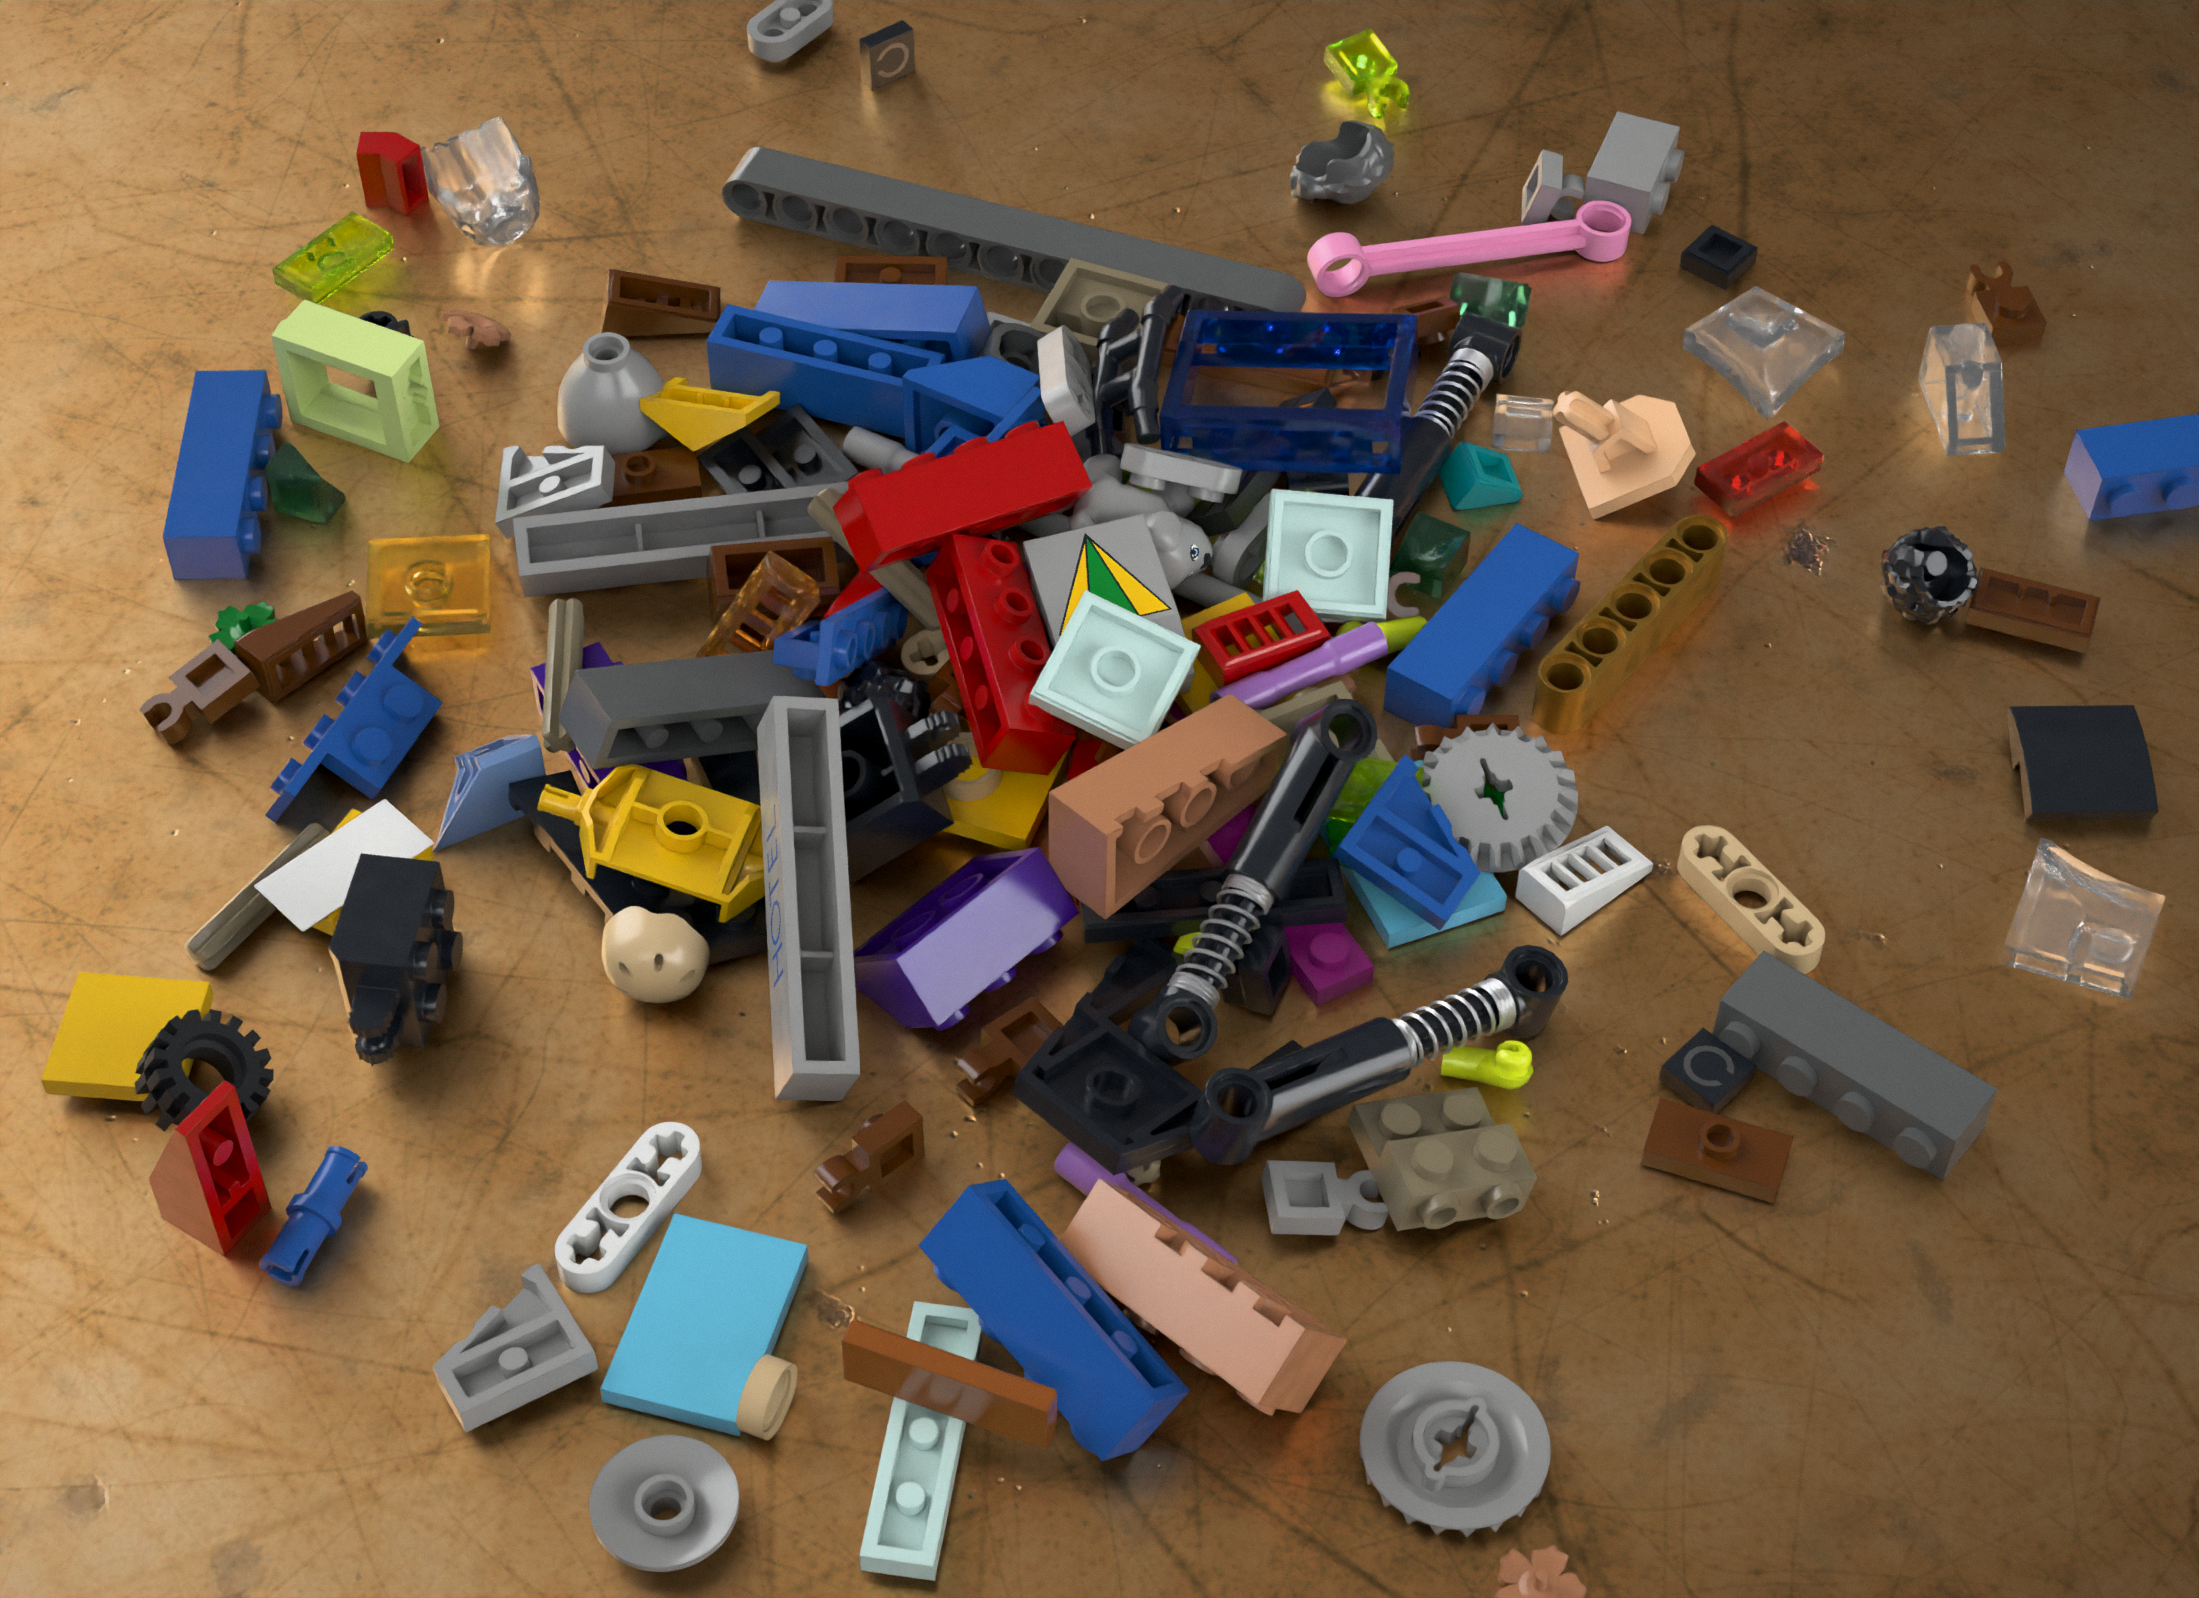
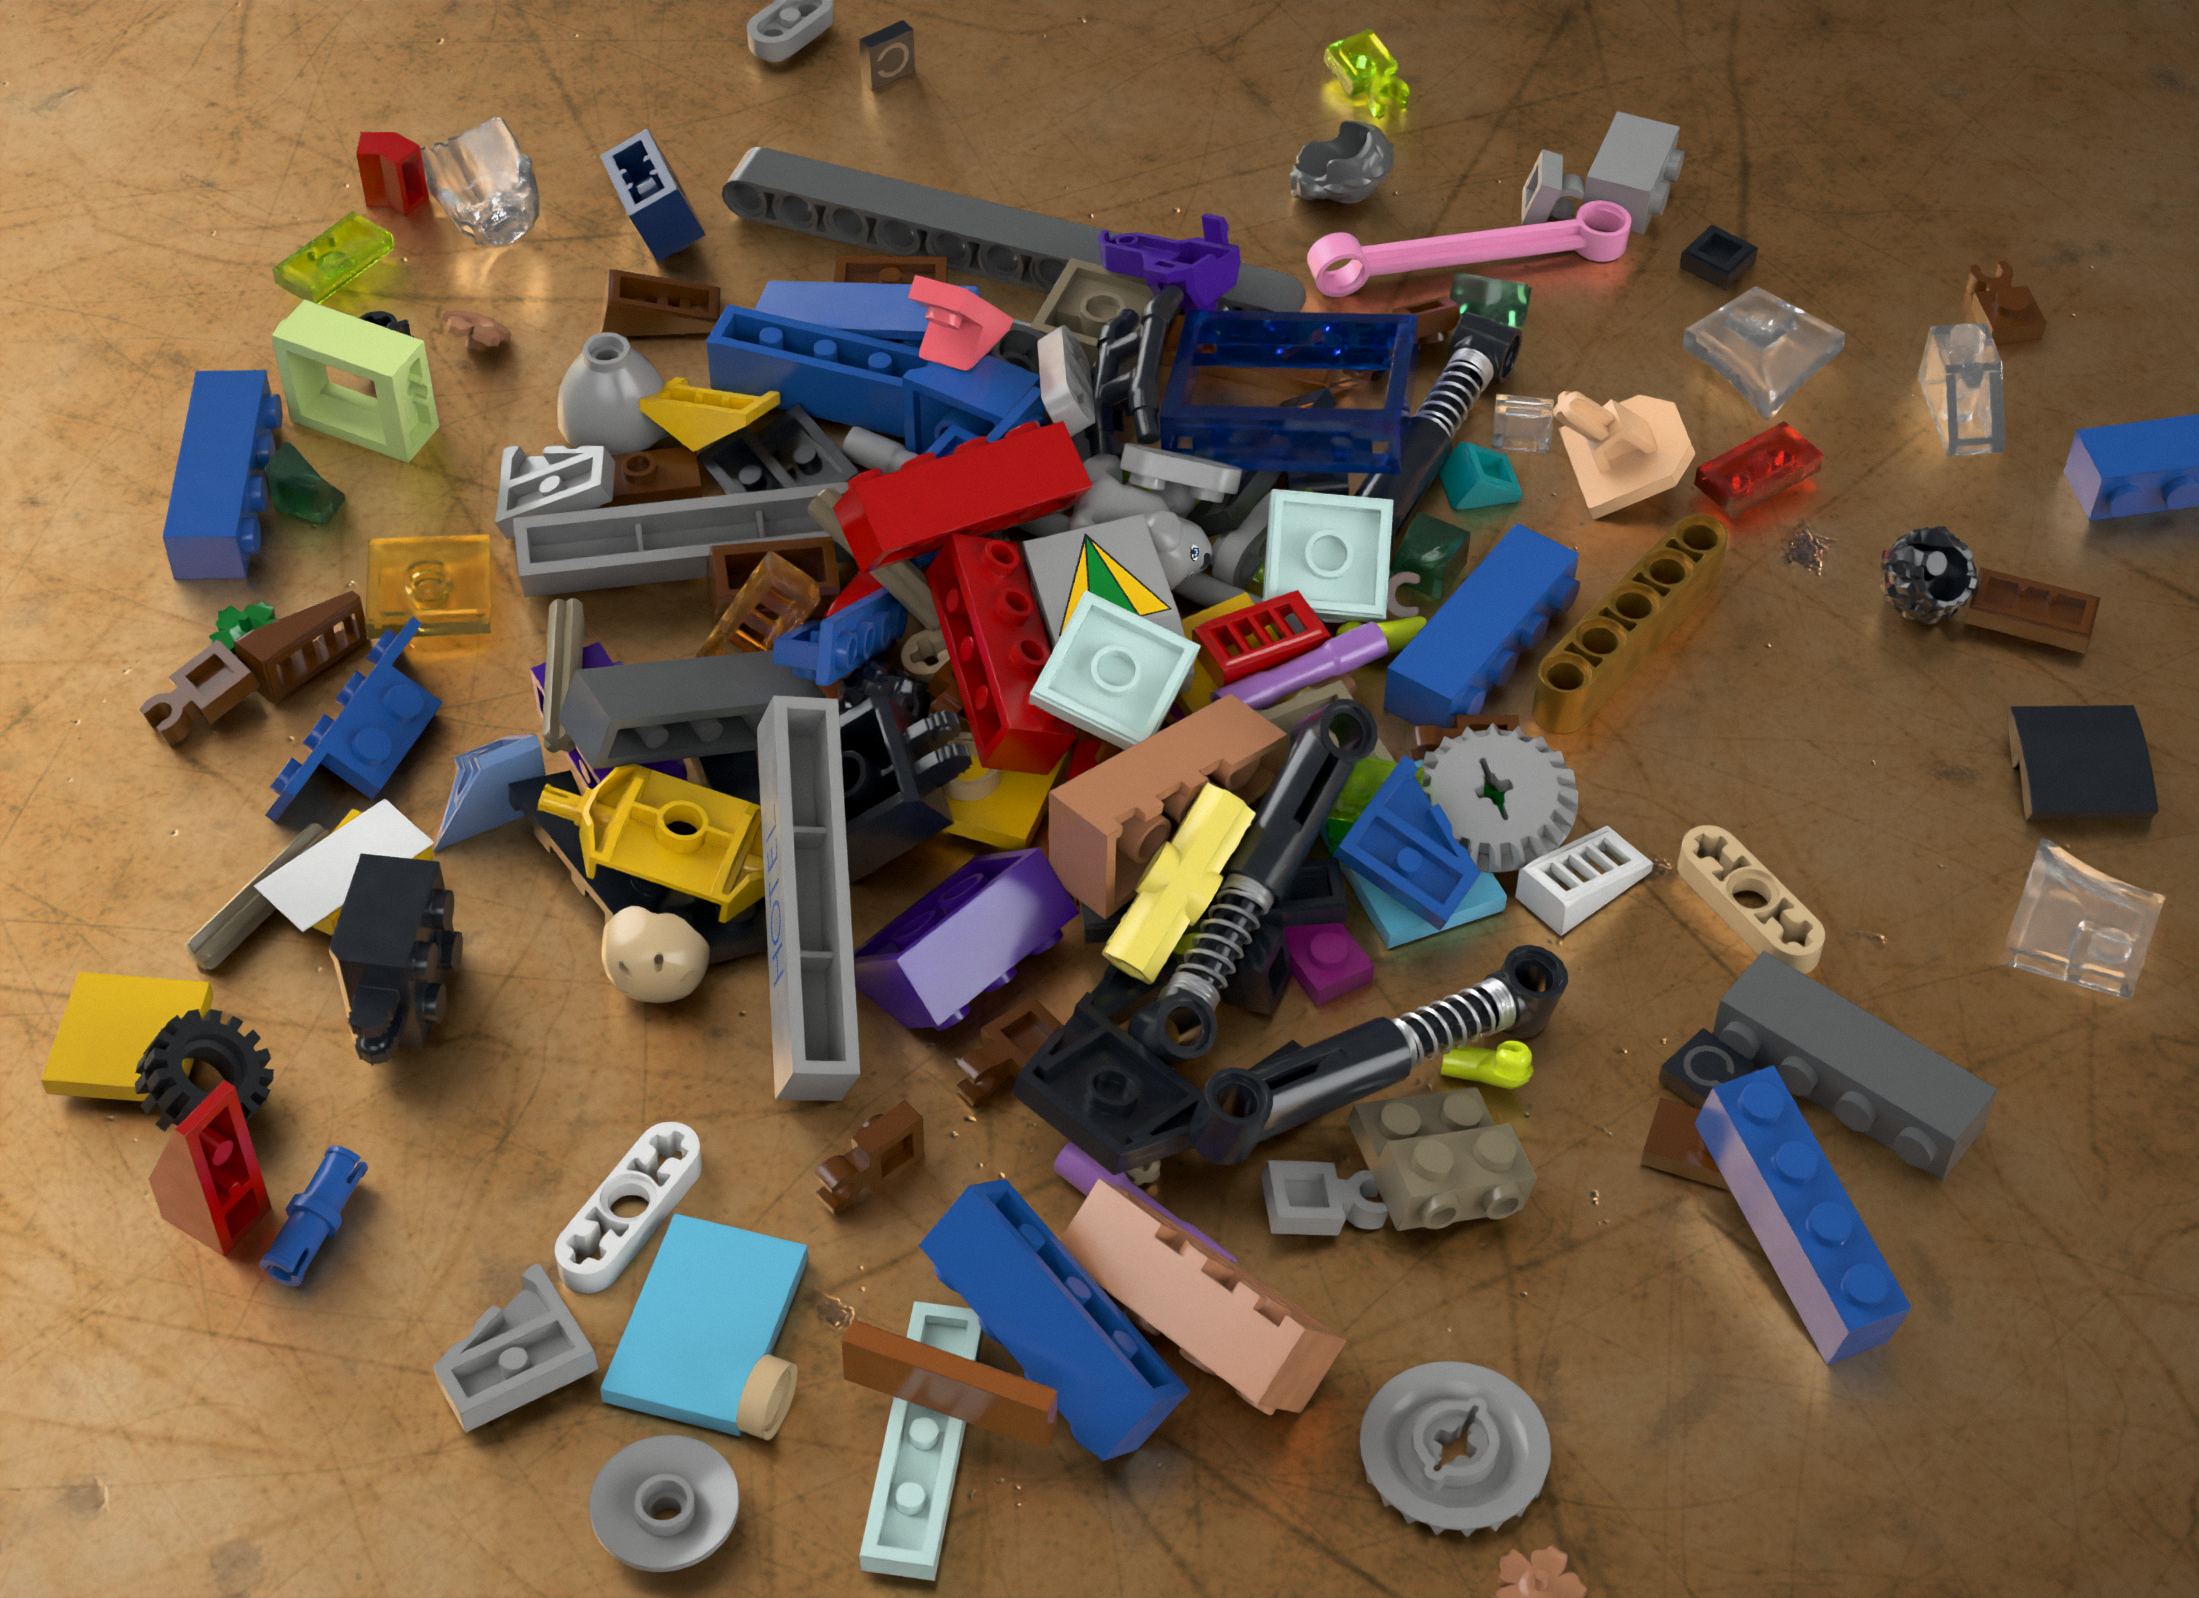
(652, 195): none -> dark blue brick
(959, 324): none -> coral slope
(1178, 883): none -> light yellow piece
(1197, 265): none -> dark purple piece
(1801, 1215): none -> blue brick

